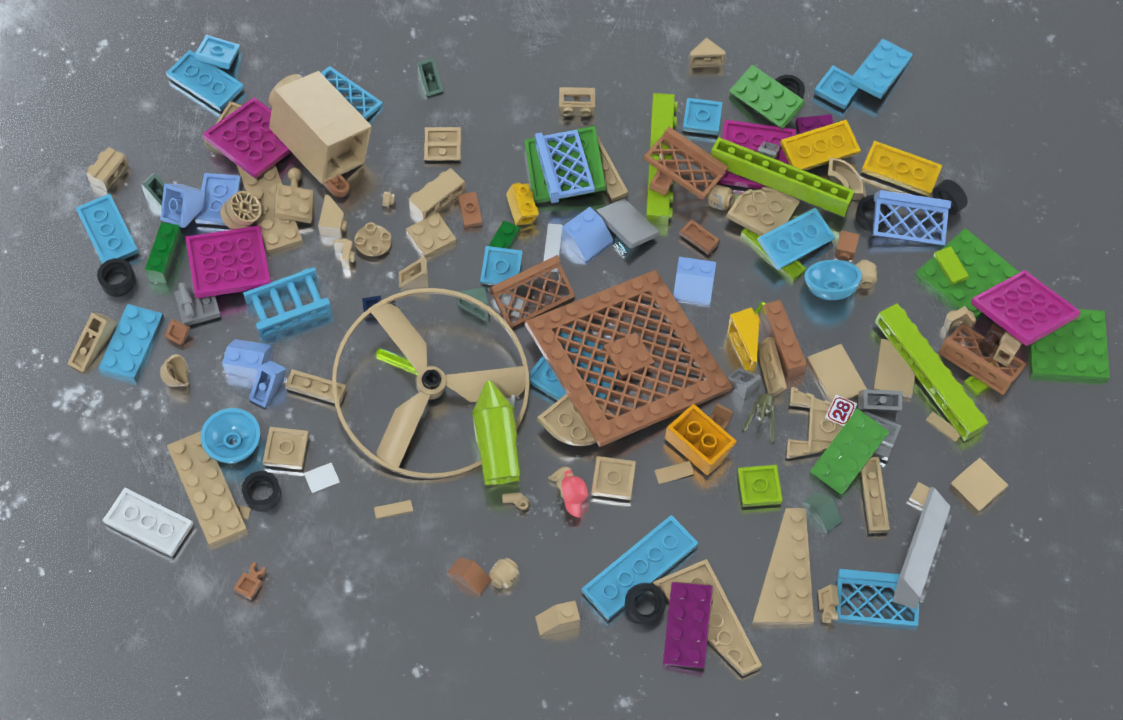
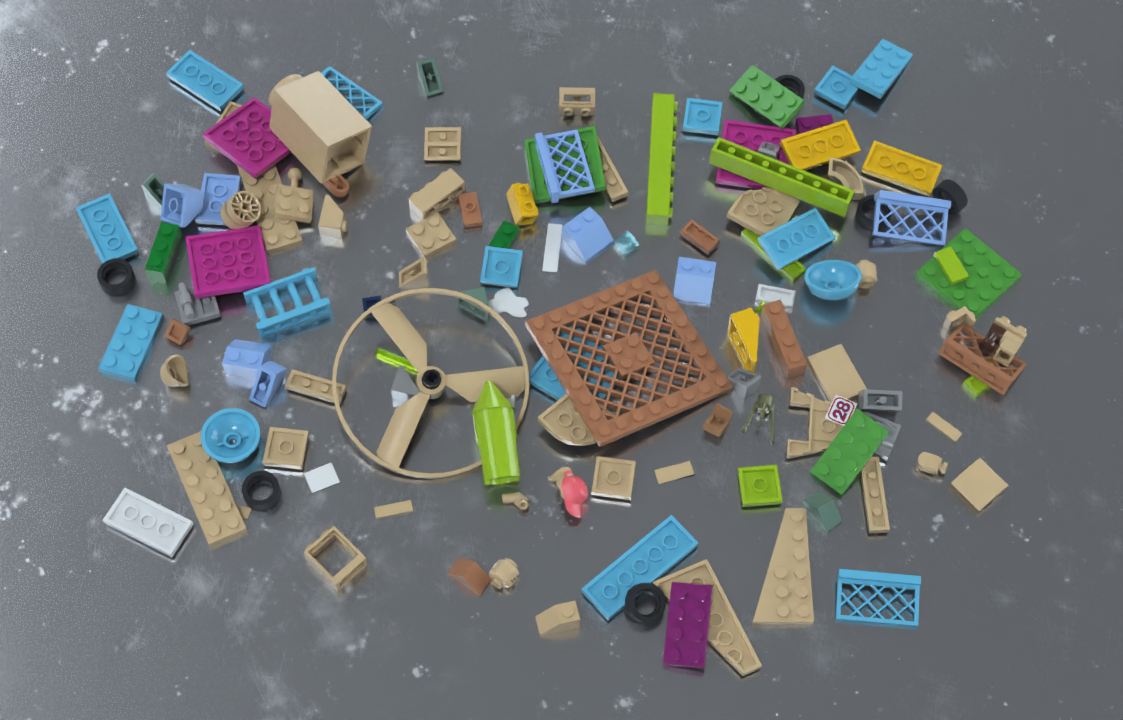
(92, 340): tan slope -> none
(107, 168): tan brick -> none
(217, 52): medium azure plate -> none
(249, 583): nougat plate -> none
(348, 254): tan bracket -> none
(349, 571): none -> tan window
(372, 240): tan dish -> none
(388, 199): tan plate -> none
(403, 386): none -> light grey slope
(525, 276): nougat fence -> none
(627, 223): light grey tile -> none
(661, 182): nougat plate -> none
(693, 155): nougat fence -> none
(700, 439): light orange slope -> none
(707, 54): tan slope -> none
(721, 197): tan head -> none
(769, 294): none -> white tile
(771, 366): tan plate -> none
(828, 601): tan plate -> none
(846, 246): nougat brick -> none
(893, 371): tan tile -> none
(919, 494): tan tile -> none
(922, 551): light grey slope -> none
(931, 372): lime brick -> none
(931, 463): none -> tan arm
(1025, 307): dark pink plate -> none
(1073, 350): bright green plate -> none

